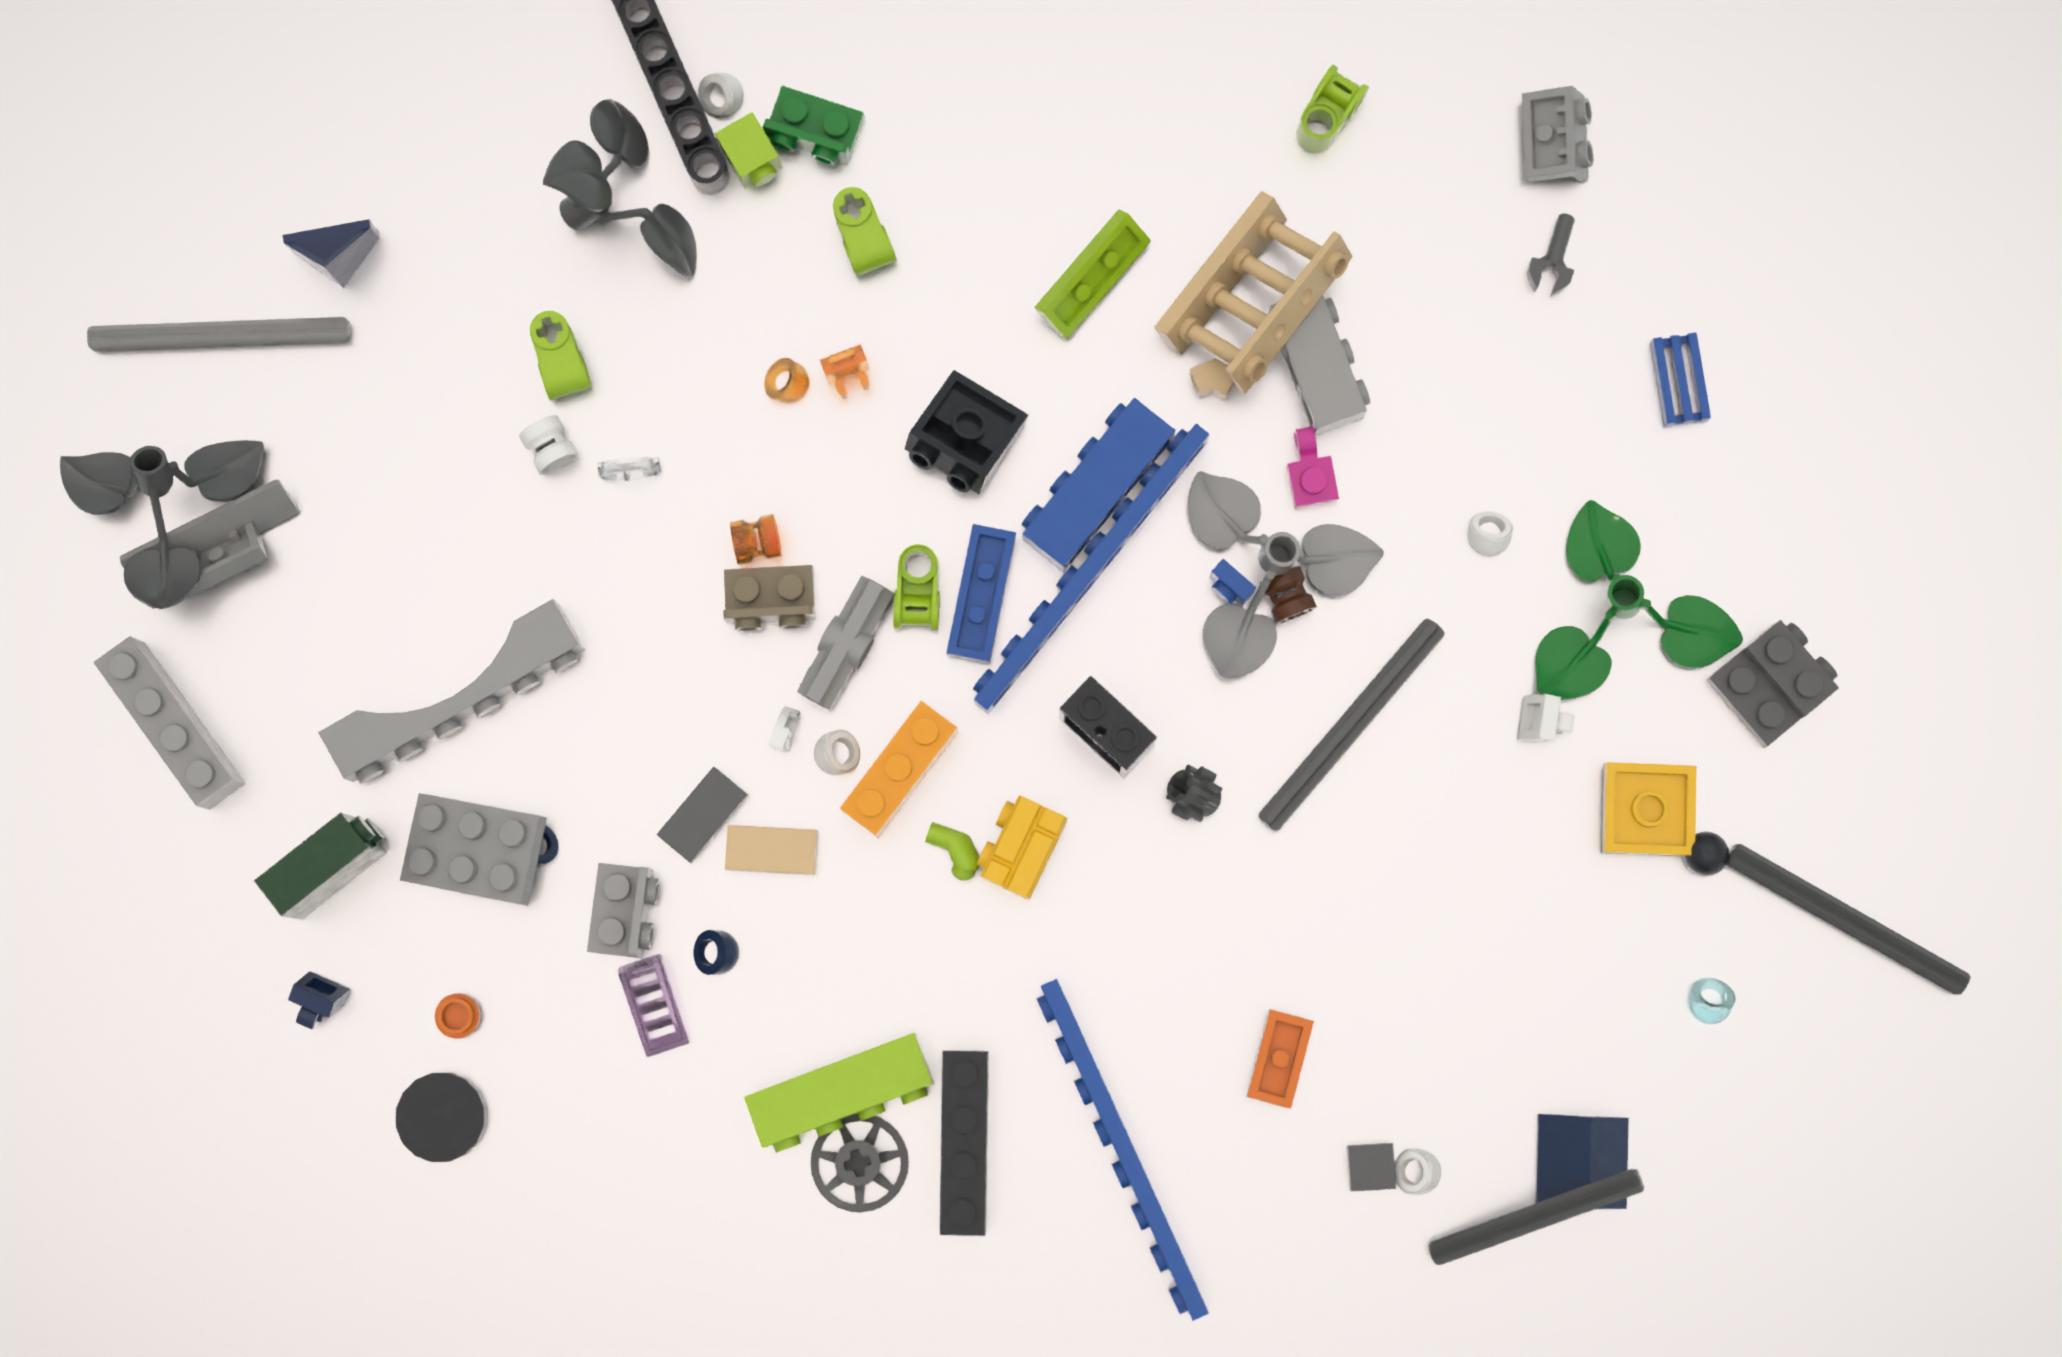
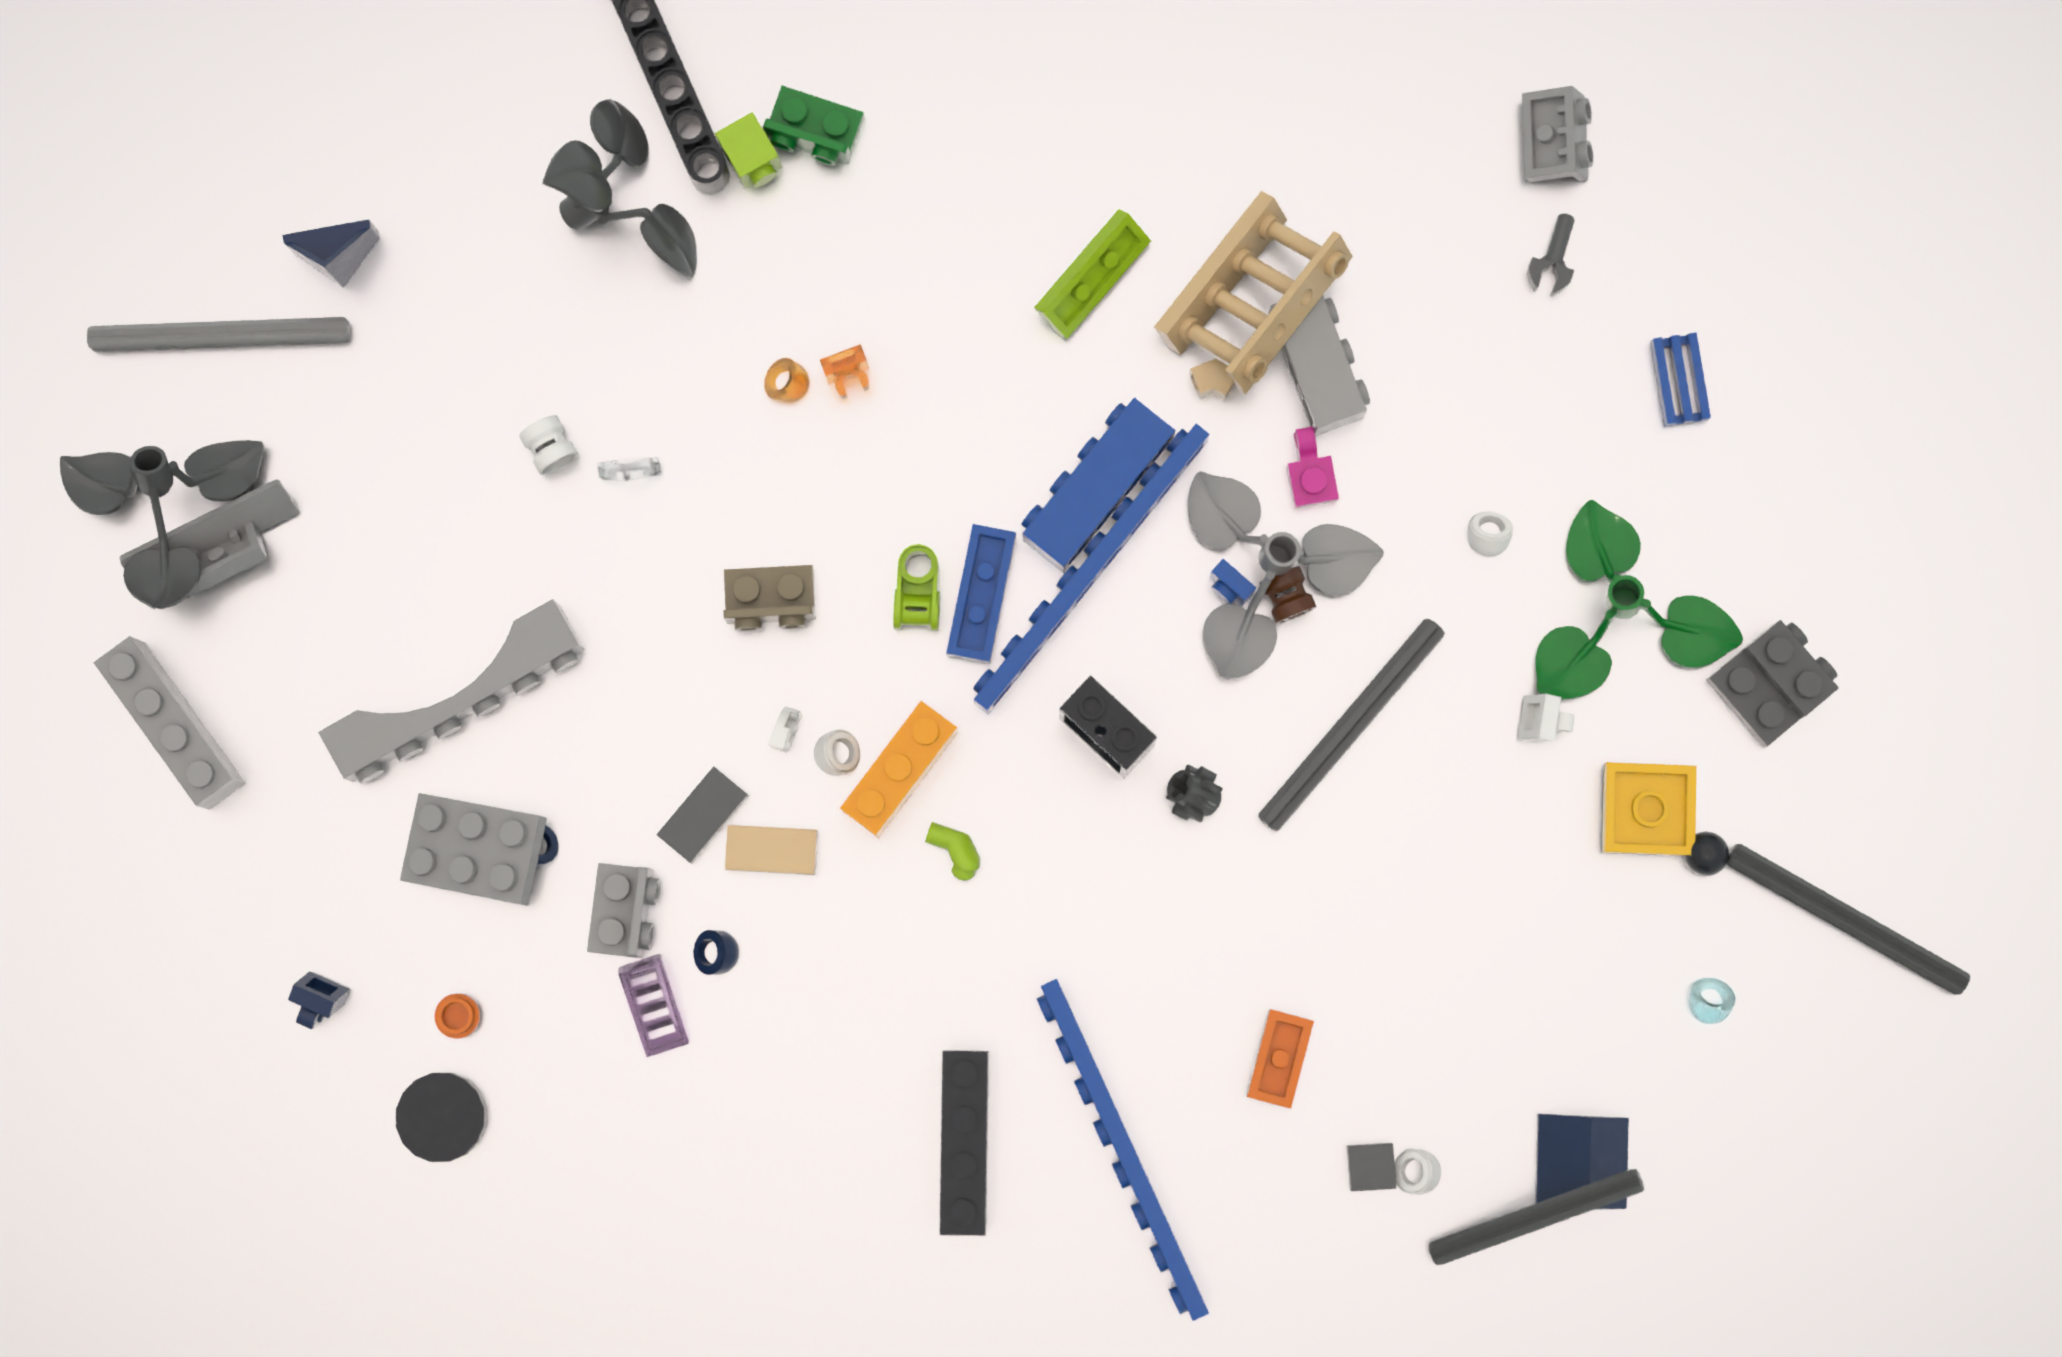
(321, 865): dark green brick -> none
(561, 361): lime piece -> none
(732, 89): white piece -> none
(746, 543): clear orange wheel -> none
(839, 1090): lime brick -> none
(846, 642): light grey piece -> none
(860, 1164): dark grey wheel -> none
(863, 237): lime piece -> none
(964, 433): black plate -> none
(1022, 846): yellow brick -> none
(1332, 104): lime piece -> none

